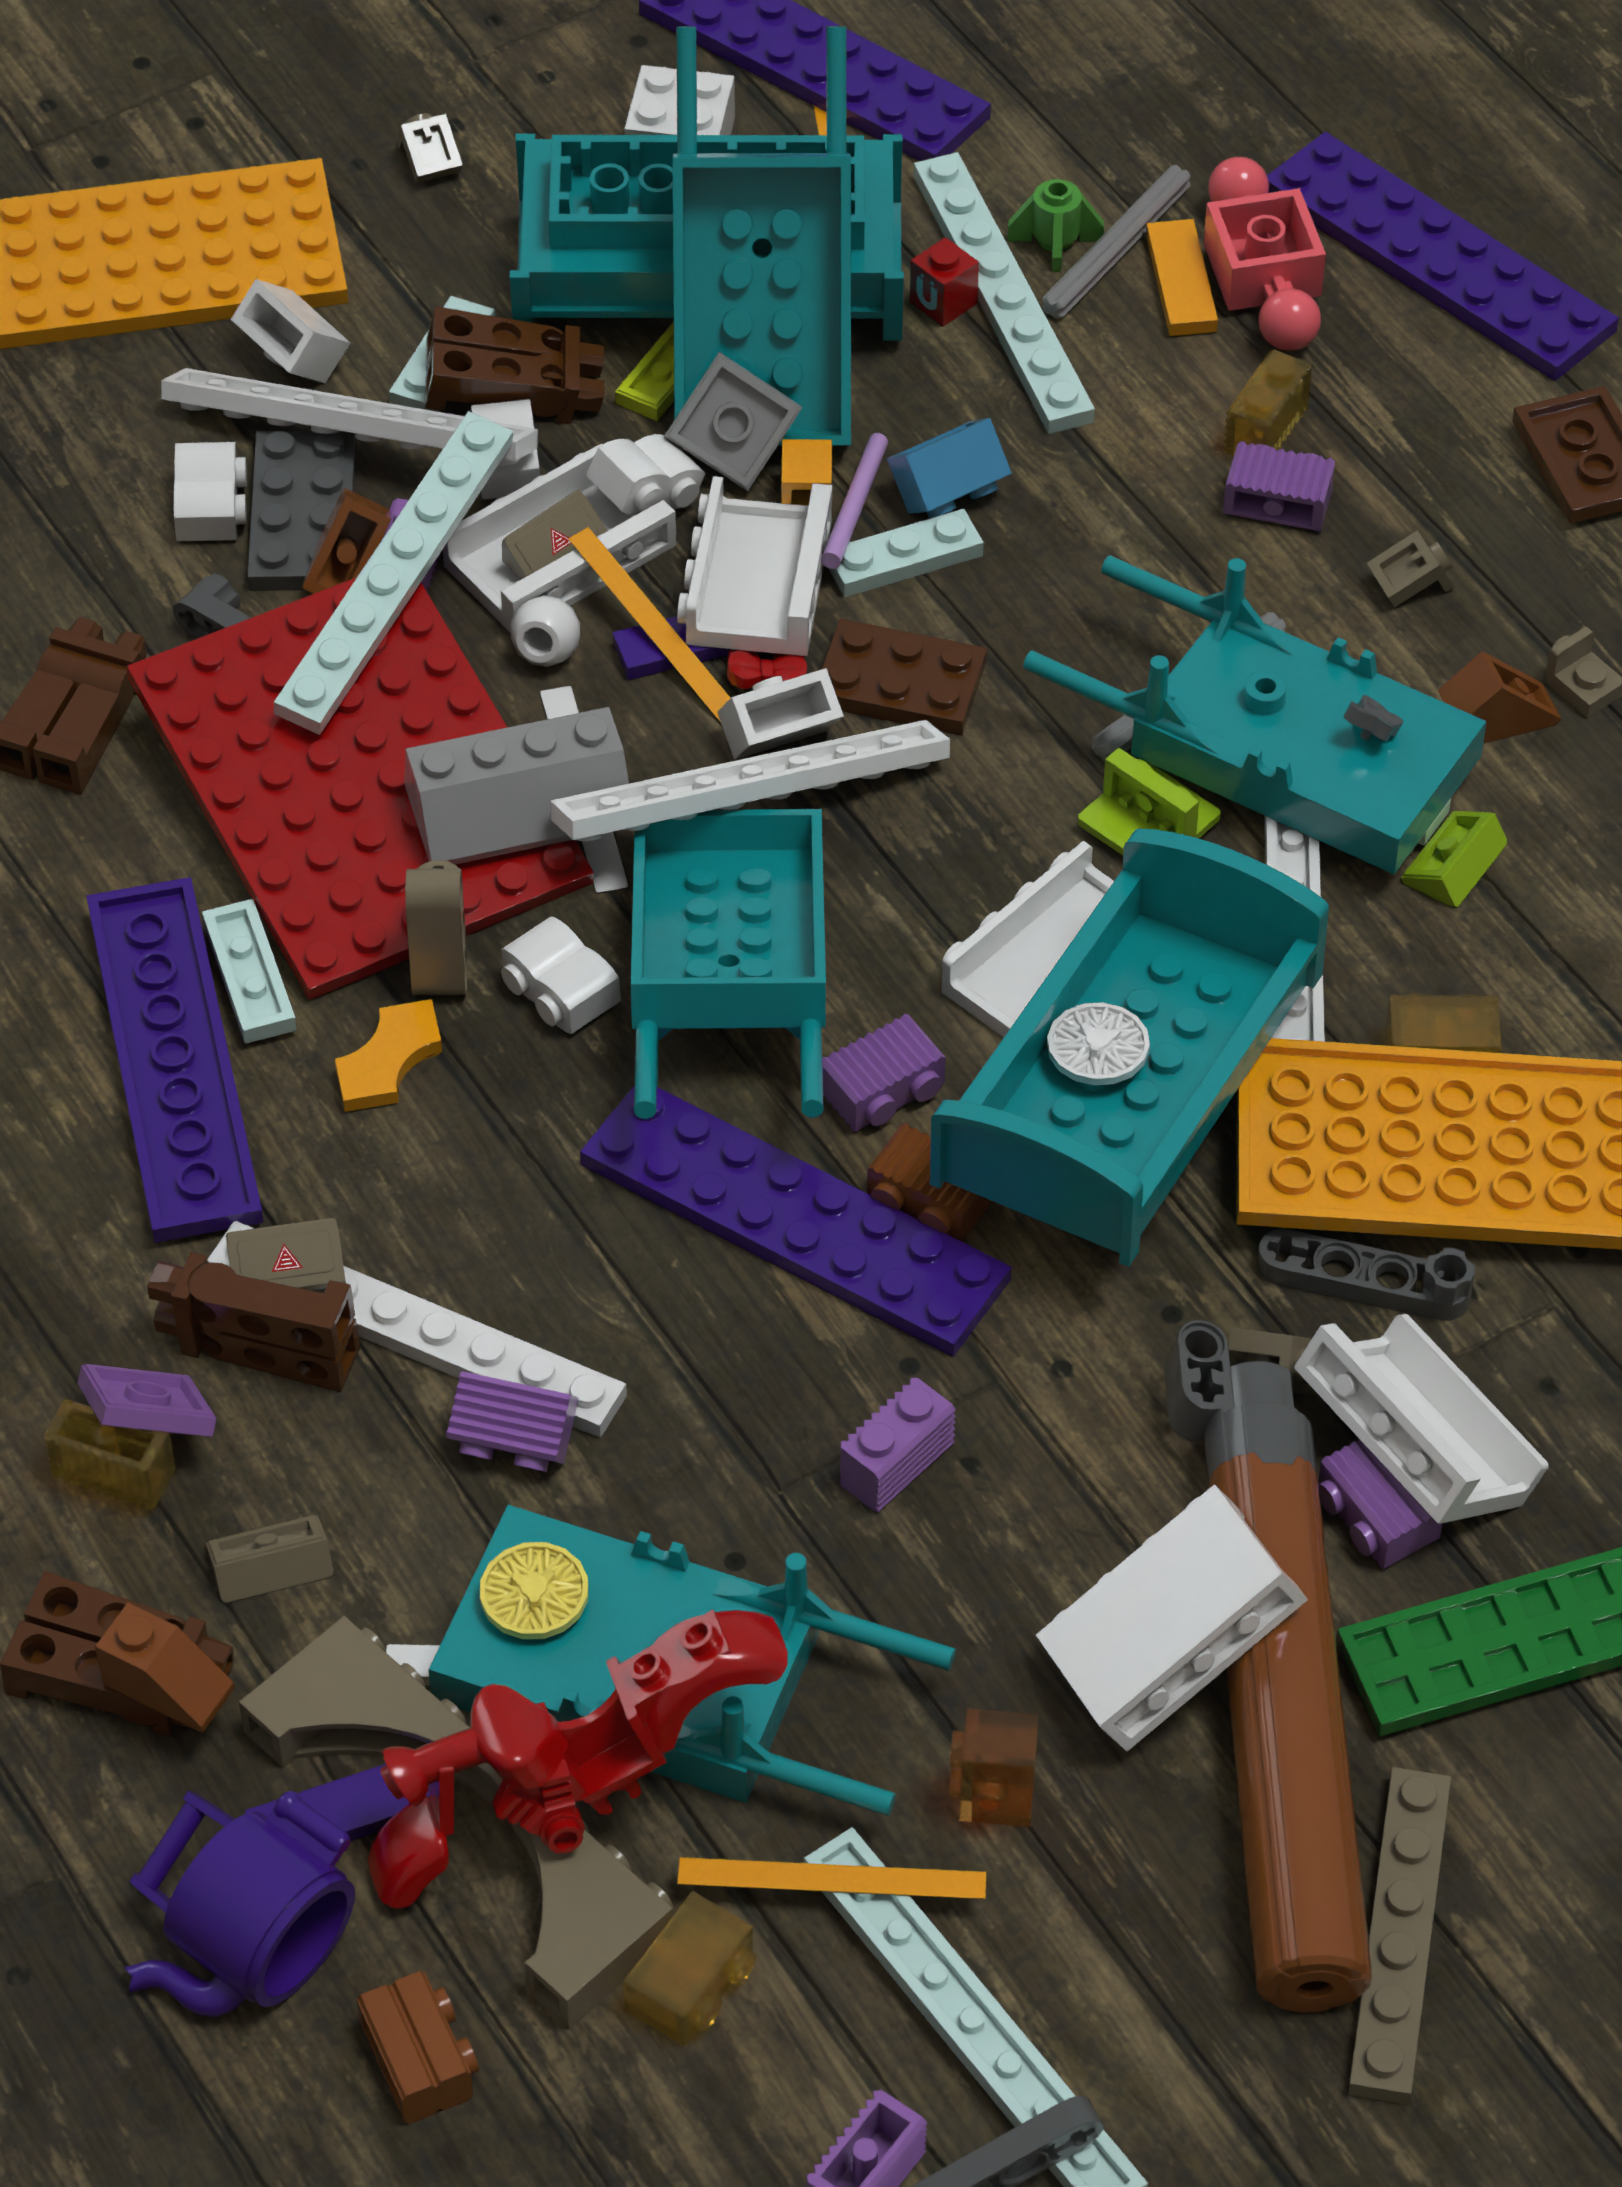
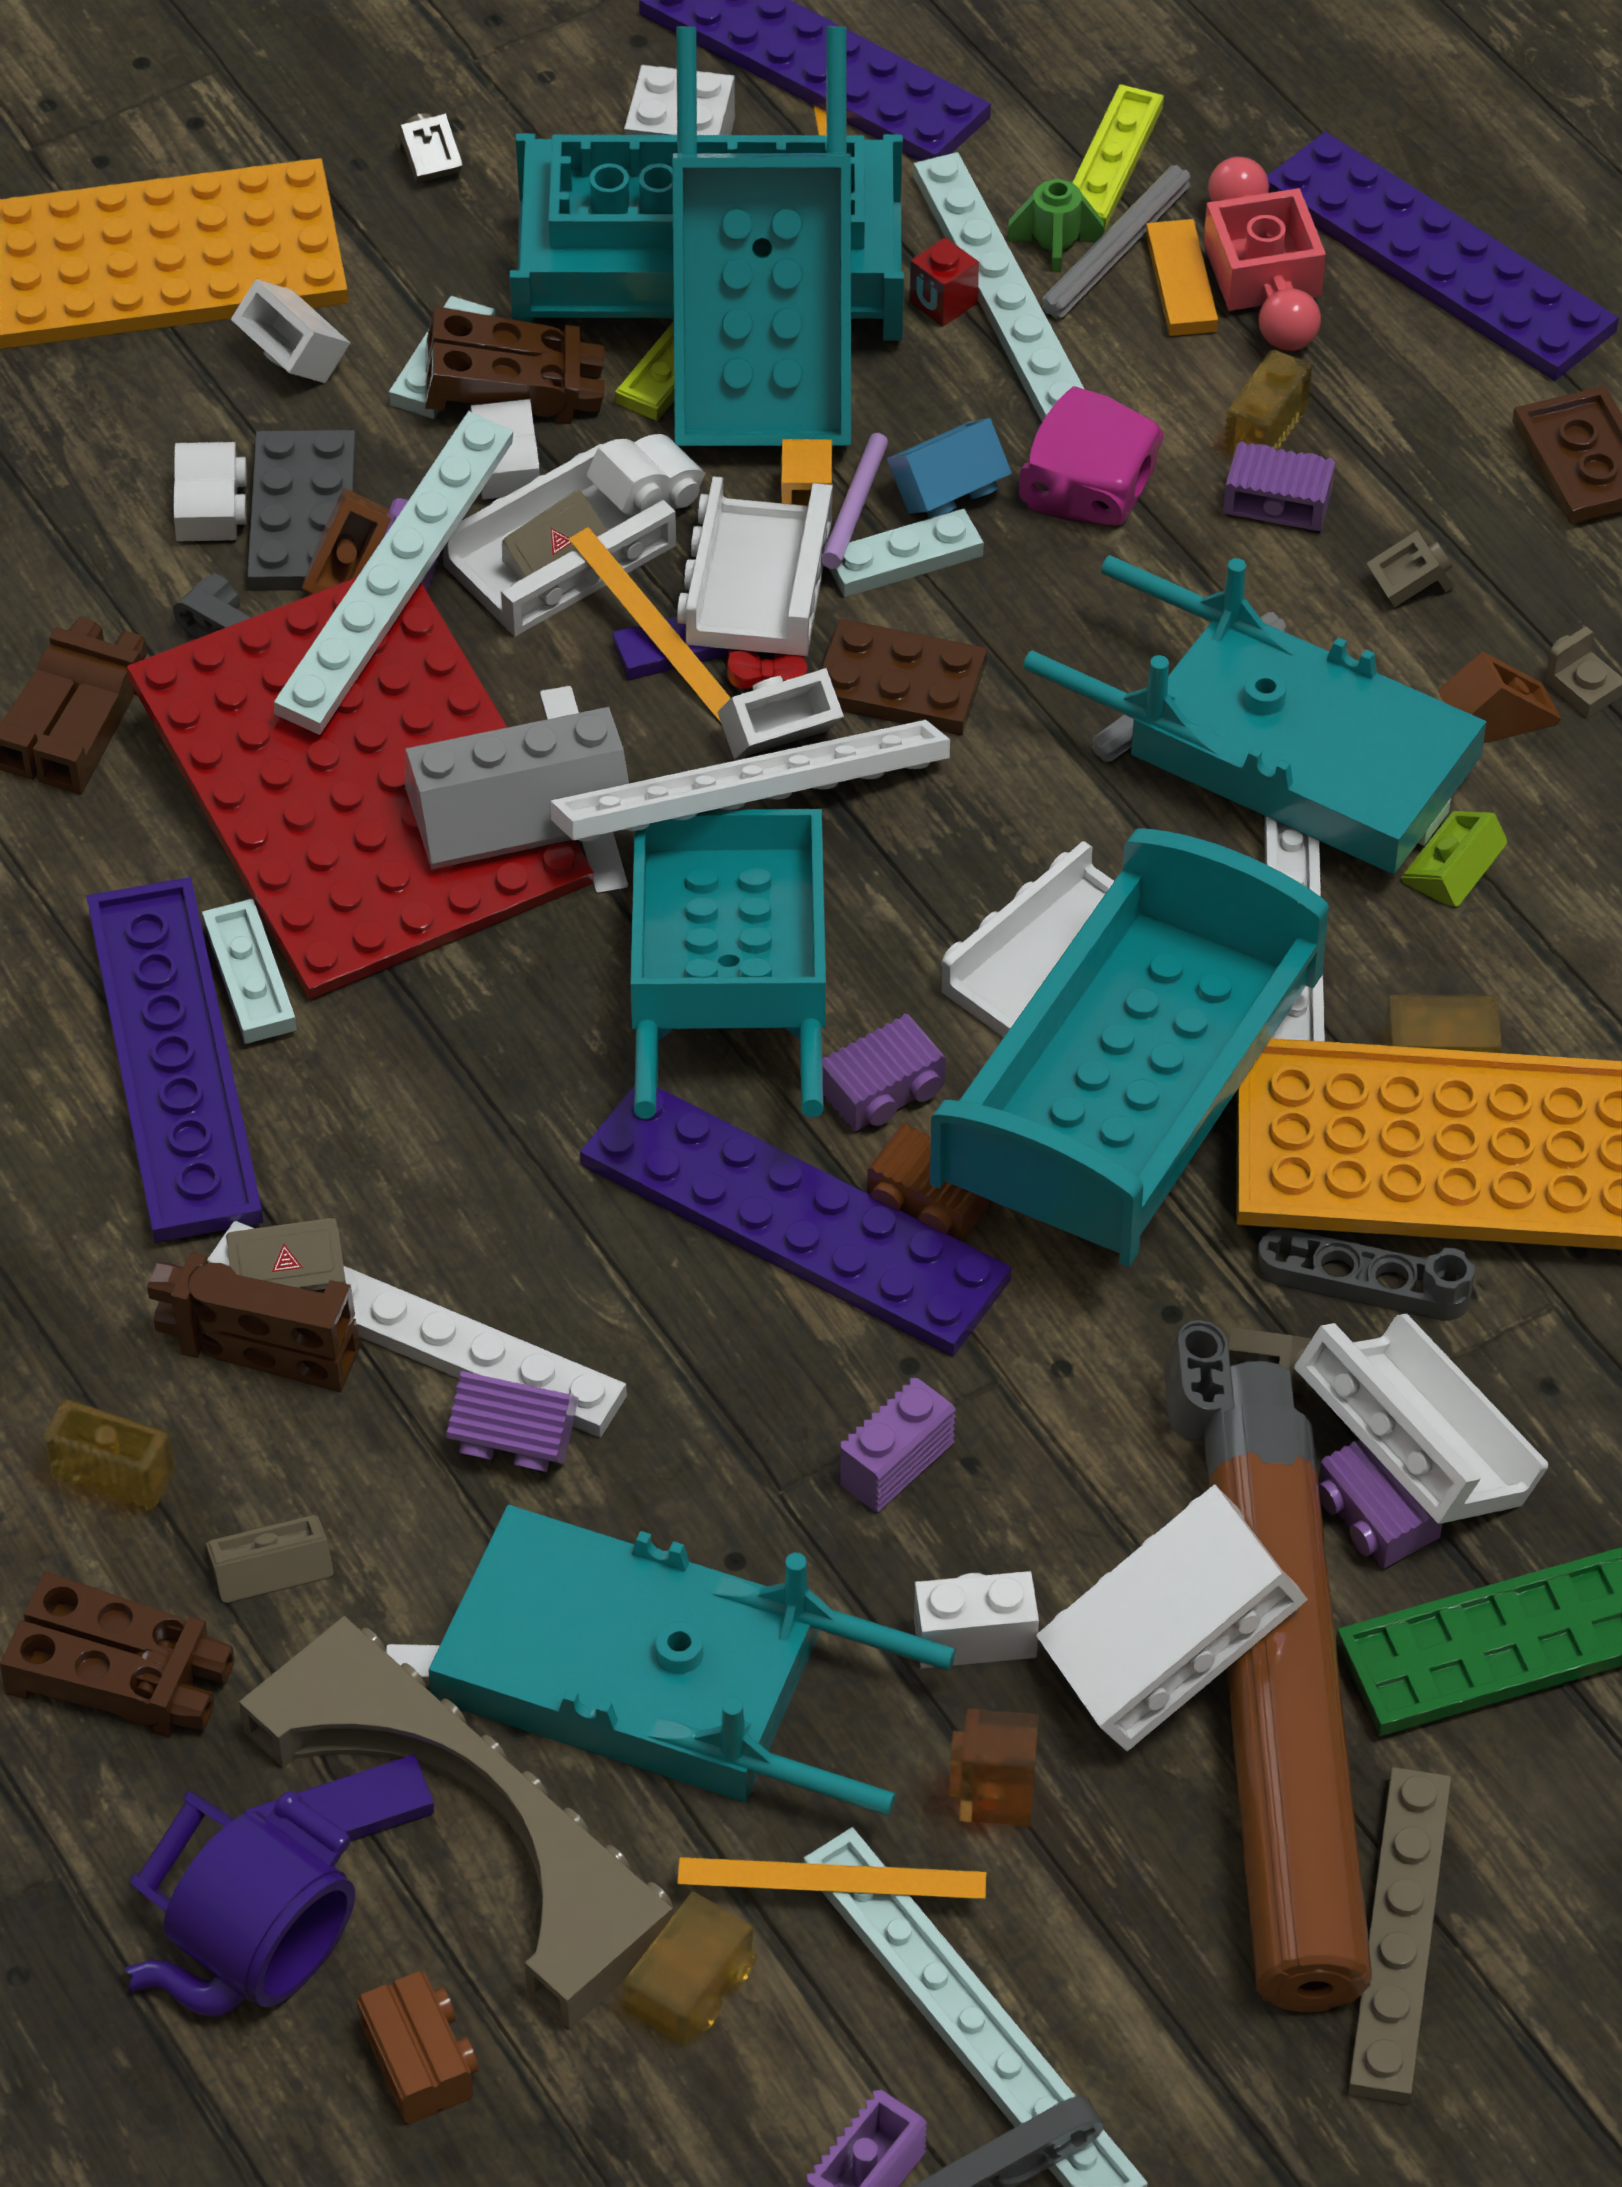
(146, 1400): medium lavender tile -> none
(161, 1668): dark orange slope -> none
(326, 411): white plate -> none
(402, 1040): light orange tile -> none
(436, 929): dark tan piece -> none
(534, 1590): light yellow wheel -> none
(542, 626): white piece -> none
(557, 1763): red piece -> none
(560, 975): white brick -> none
(733, 421): light grey tile -> none
(979, 1616): none -> white brick
(1091, 459): none -> dark pink piece
(1098, 1043): white wheel -> none
(1117, 148): none -> neon yellow tile
(1144, 798): lime bracket -> none
(1373, 719): dark grey piece -> none

